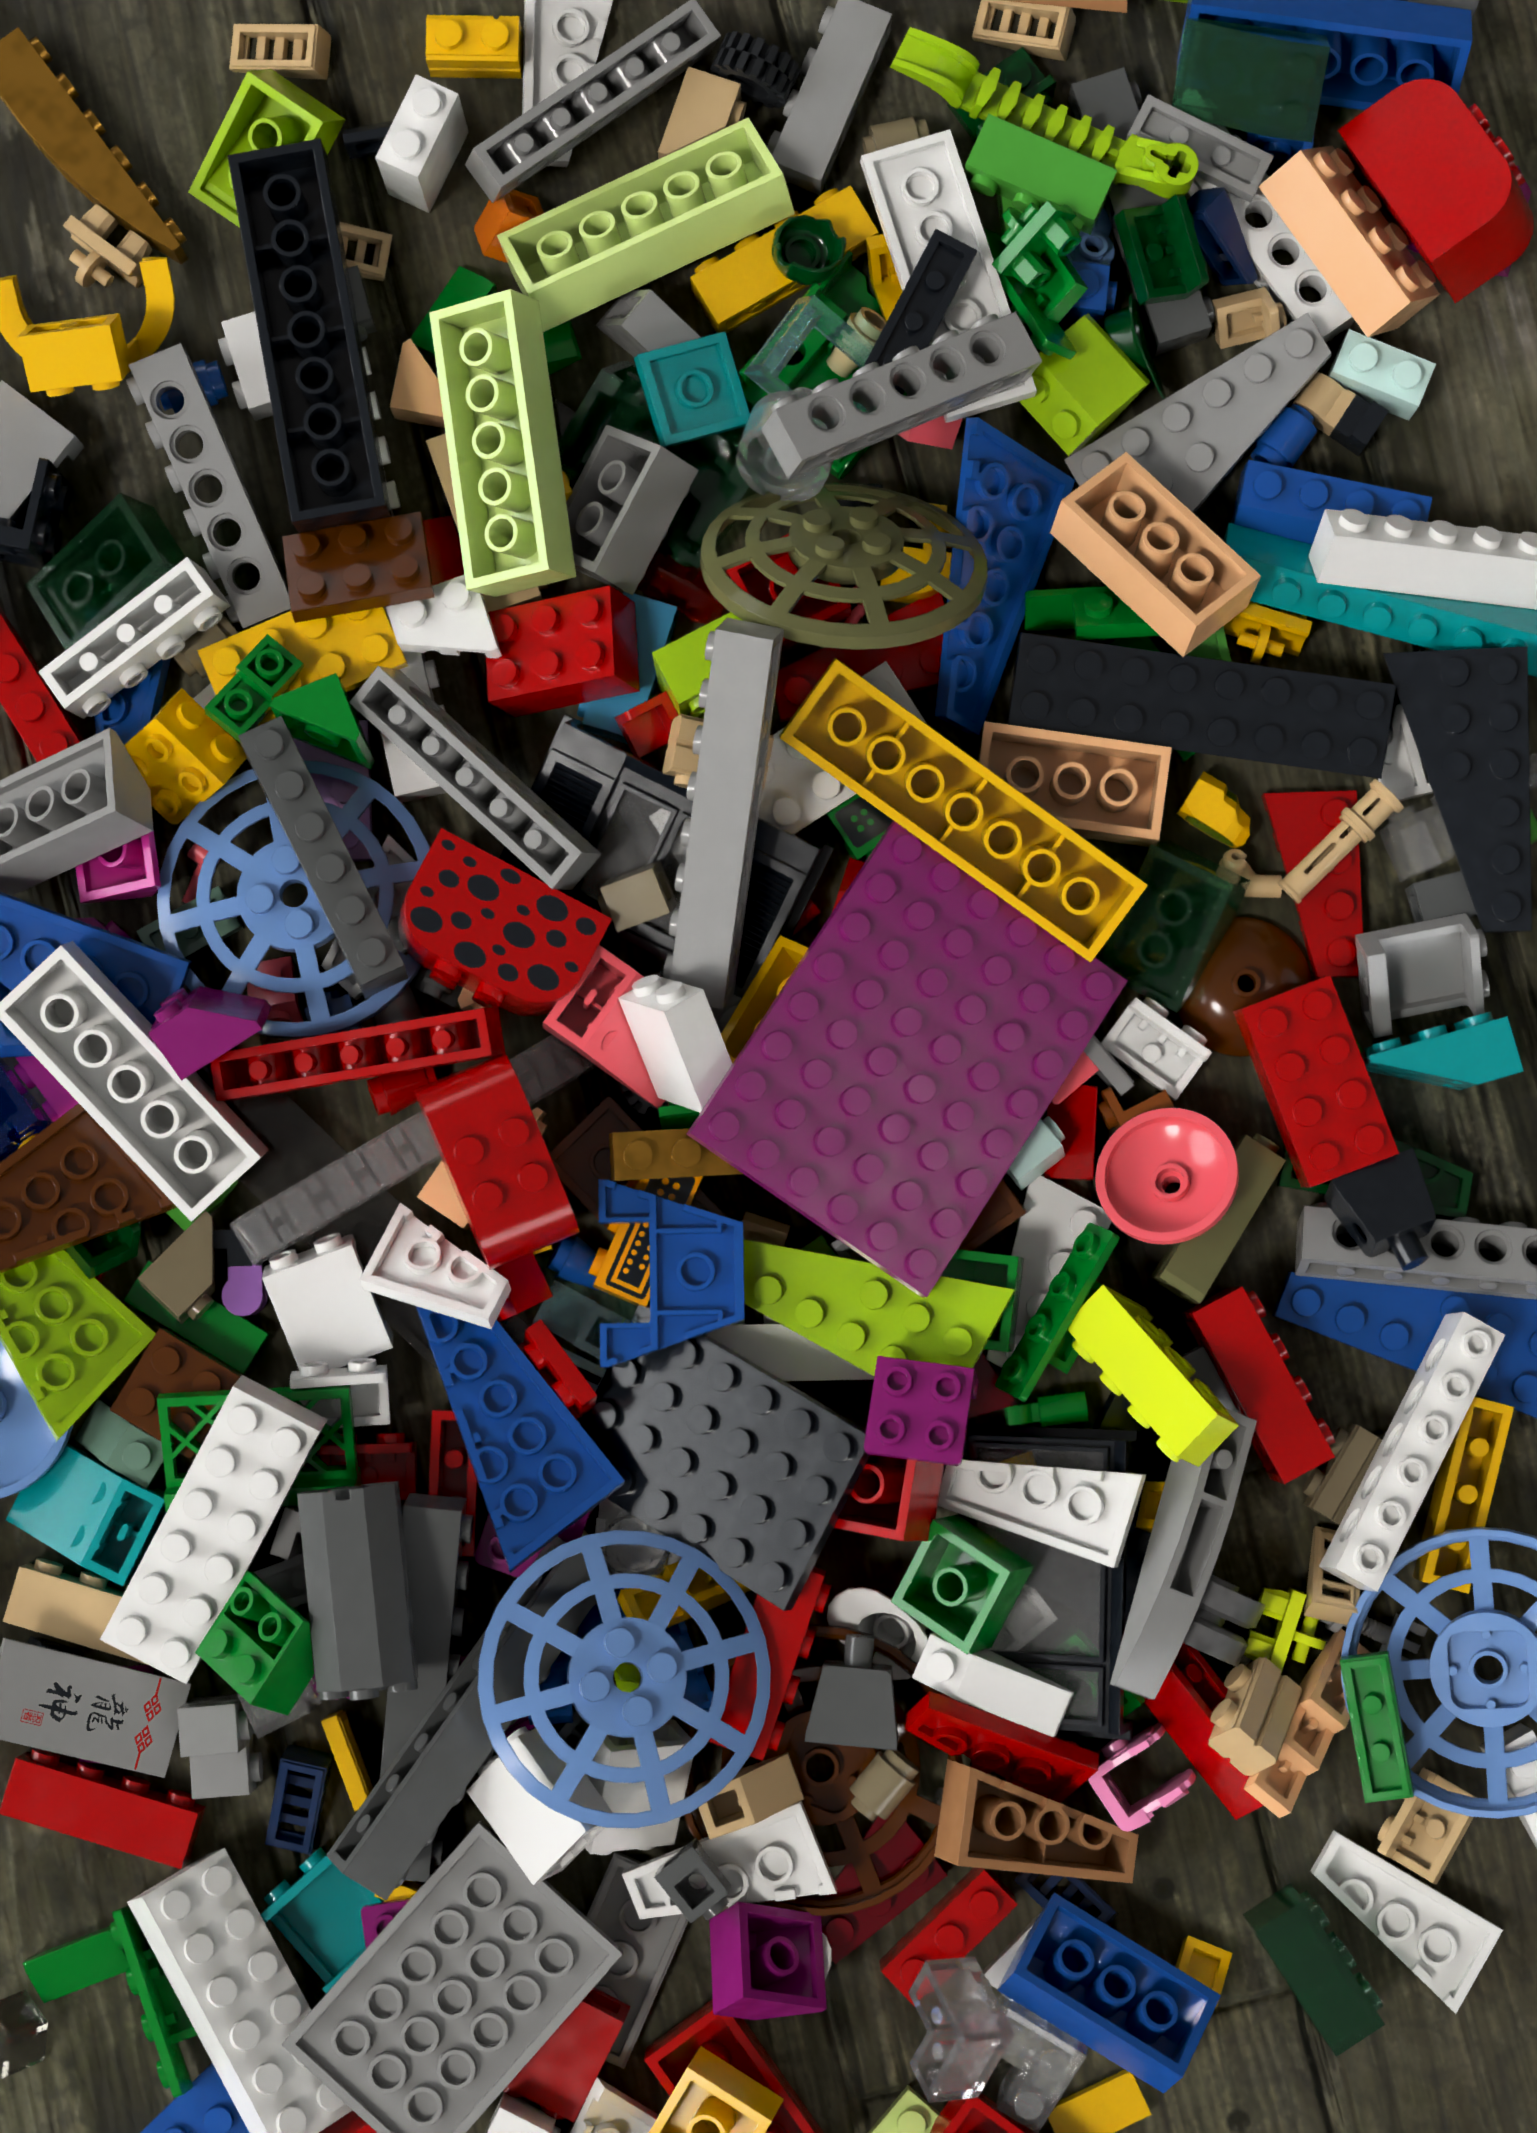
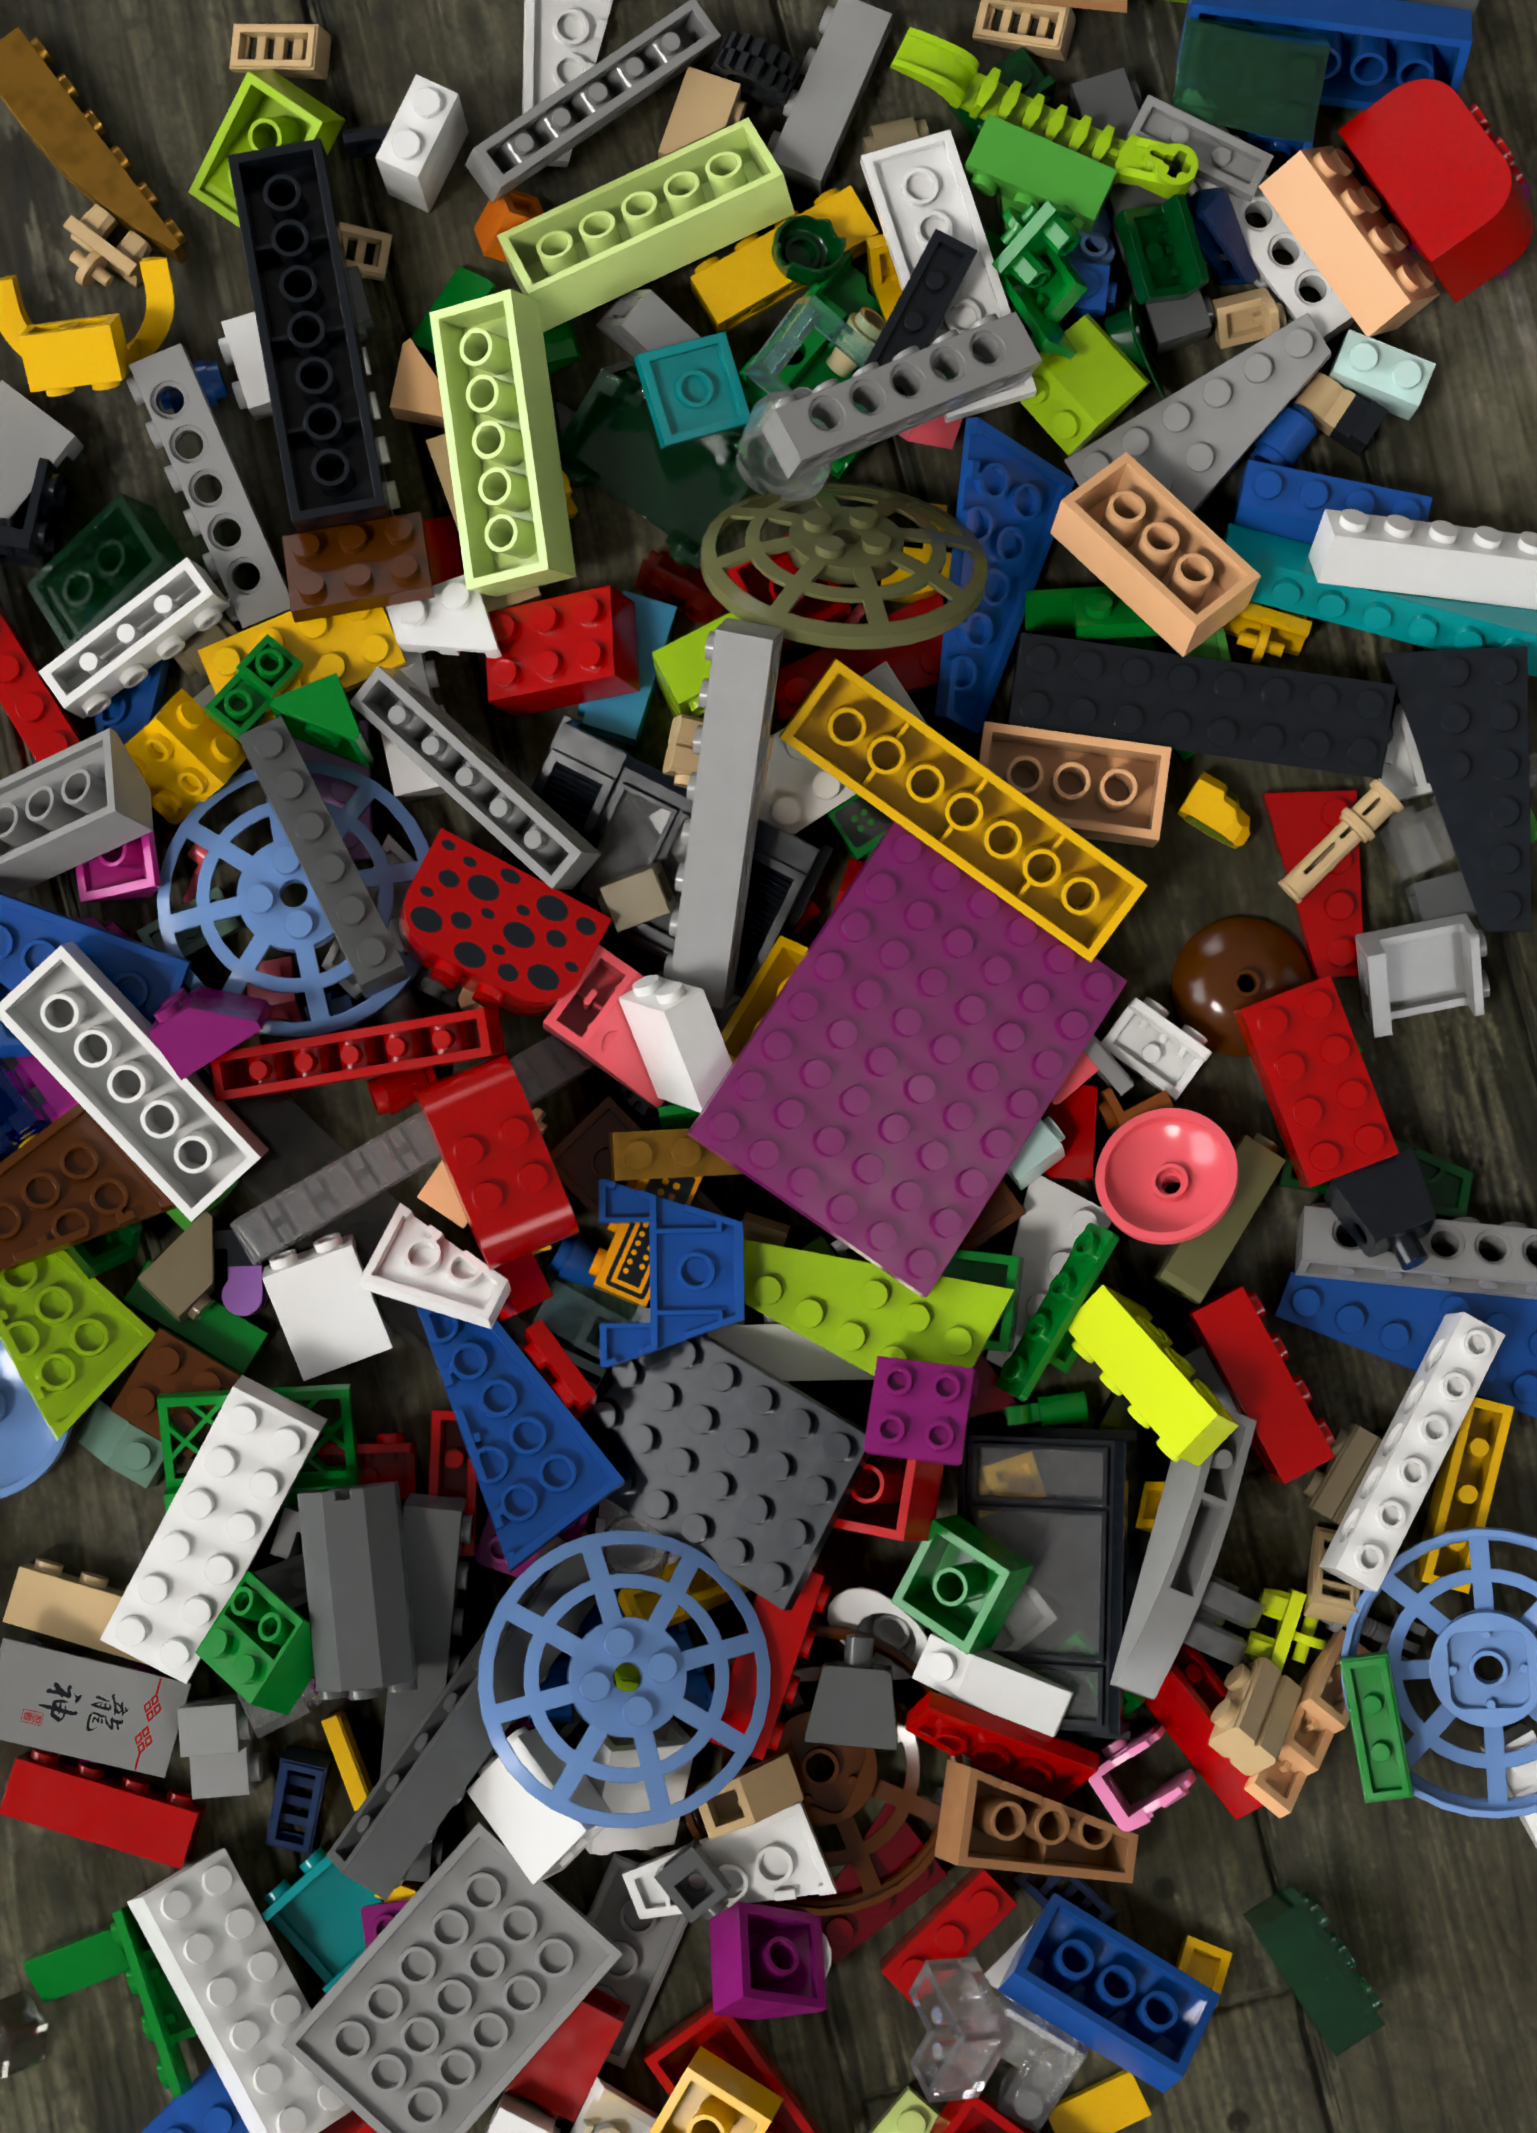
(91, 1515): teal slope -> none
(367, 1384): white bracket -> none
(474, 46): yellow brick -> none
(624, 507): light grey brick -> none
(647, 724): red panel -> none
(883, 1784): dark tan brick -> none
(1053, 1505): white wing -> none
(1174, 923): clear green slope -> none
(1260, 885): tan arm -> none
(1419, 1924): white wing -> none
(1423, 1834): tan bracket -> none
(1457, 1060): teal slope -> none

